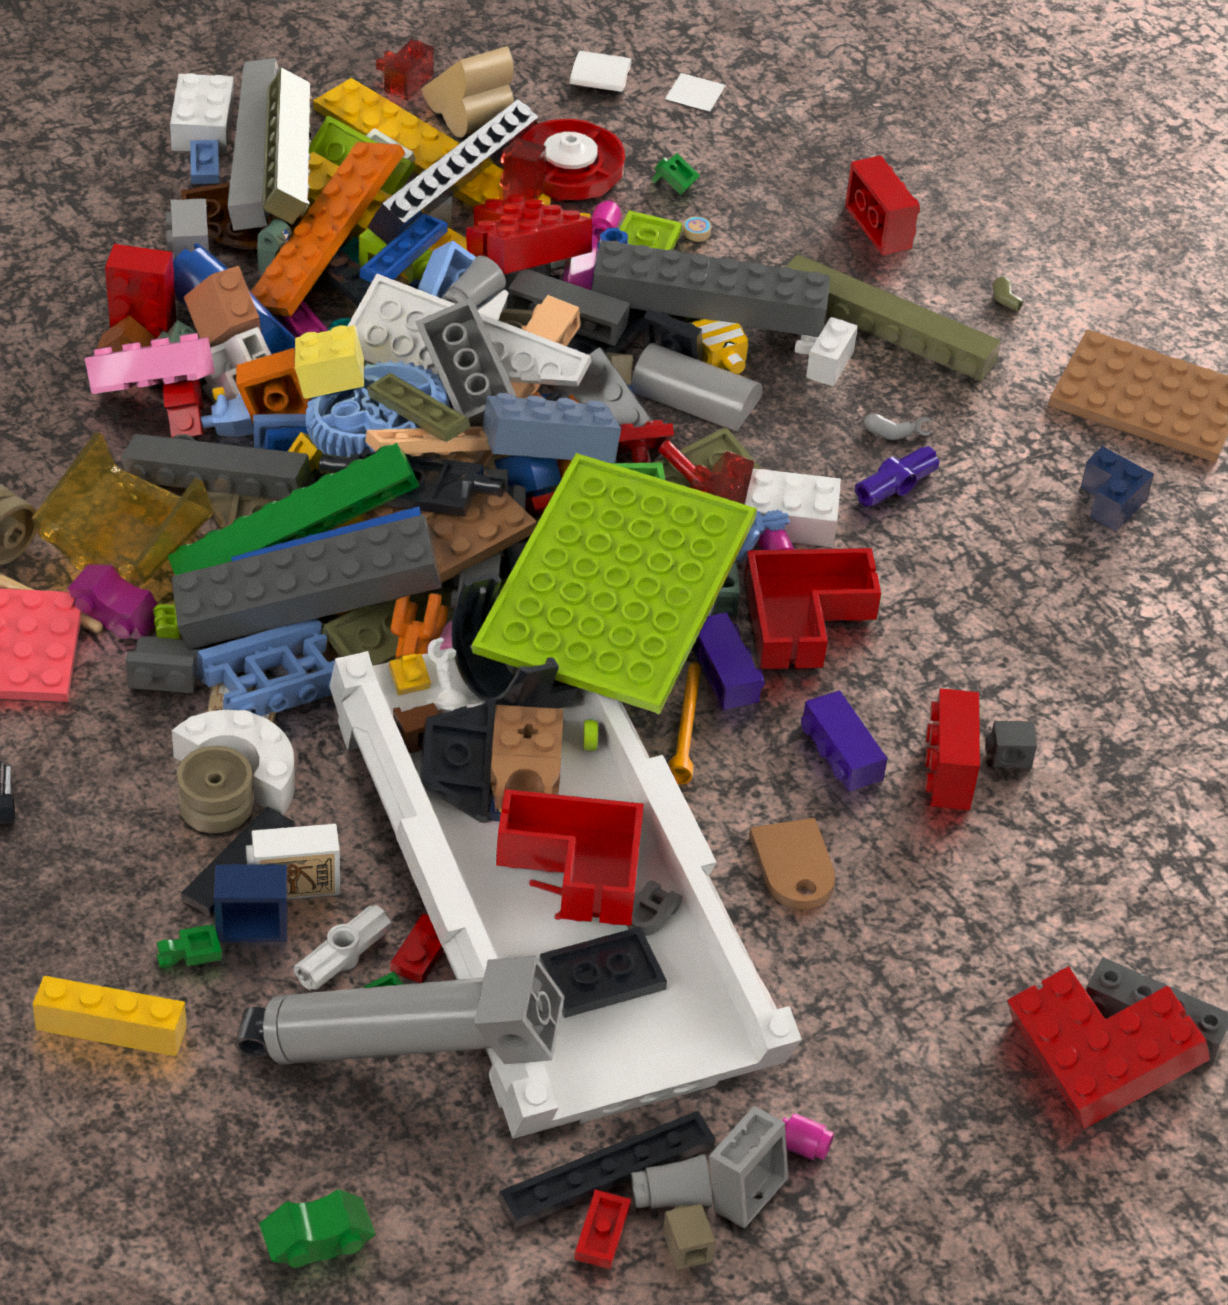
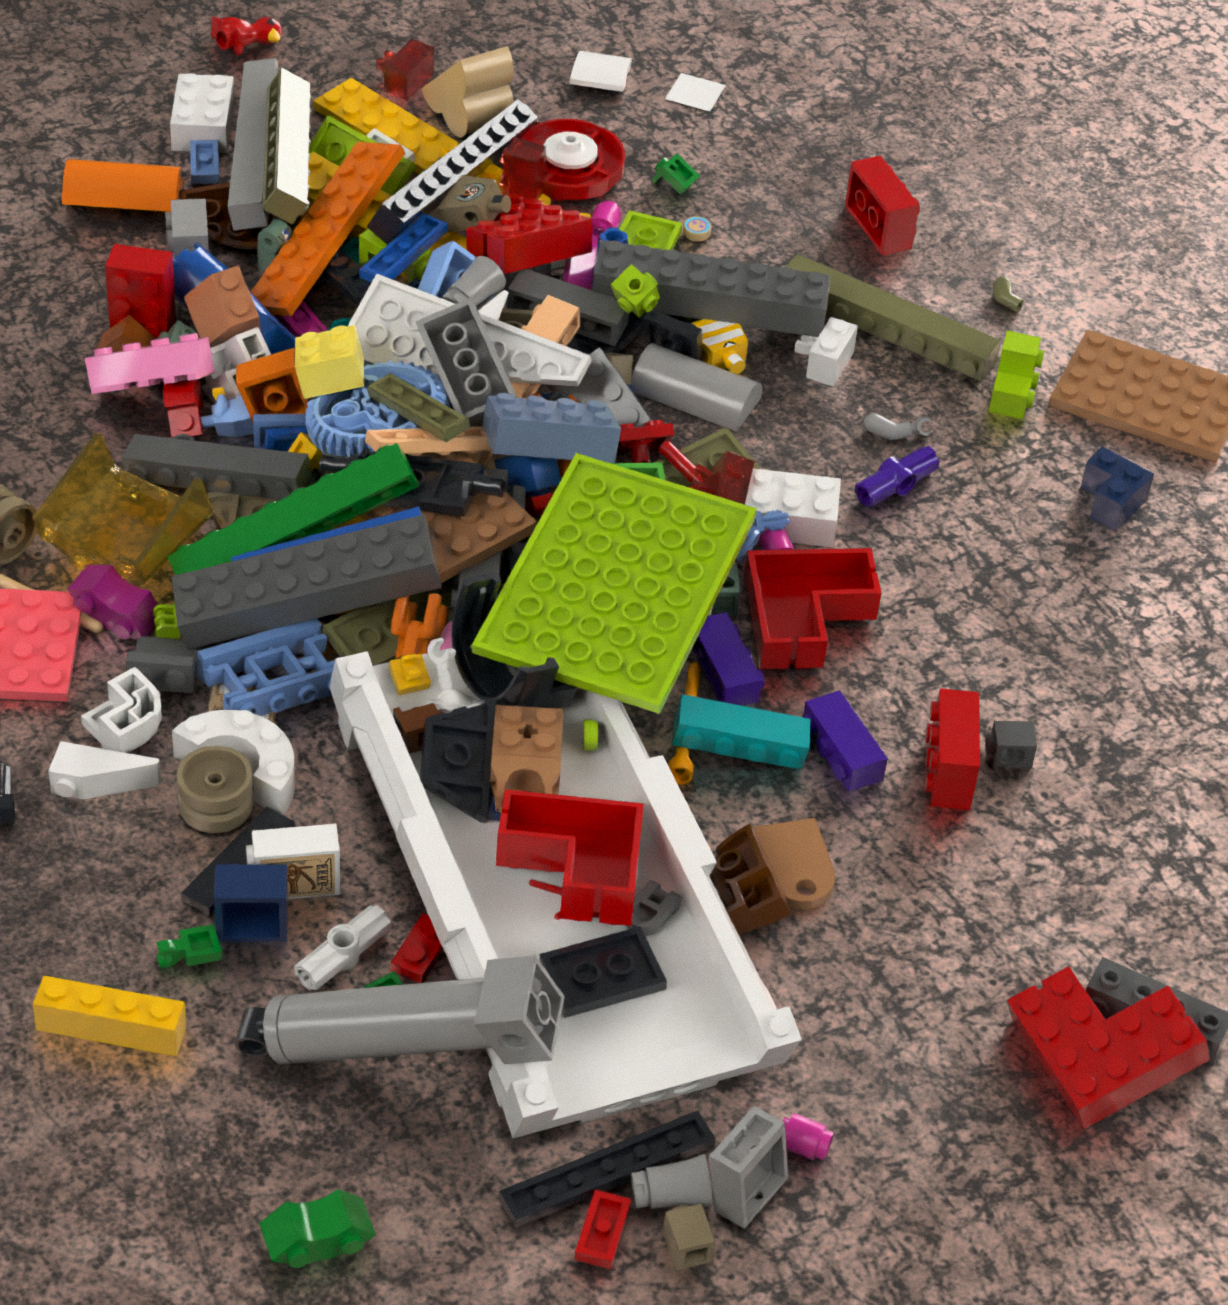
(98, 772): none -> white slope
(121, 185): none -> orange brick
(129, 714): none -> white brick
(237, 33): none -> red animal
(472, 201): none -> dark tan torso
(635, 291): none -> lime brick
(741, 732): none -> teal brick
(748, 882): none -> reddish brown brick
(1016, 375): none -> lime brick

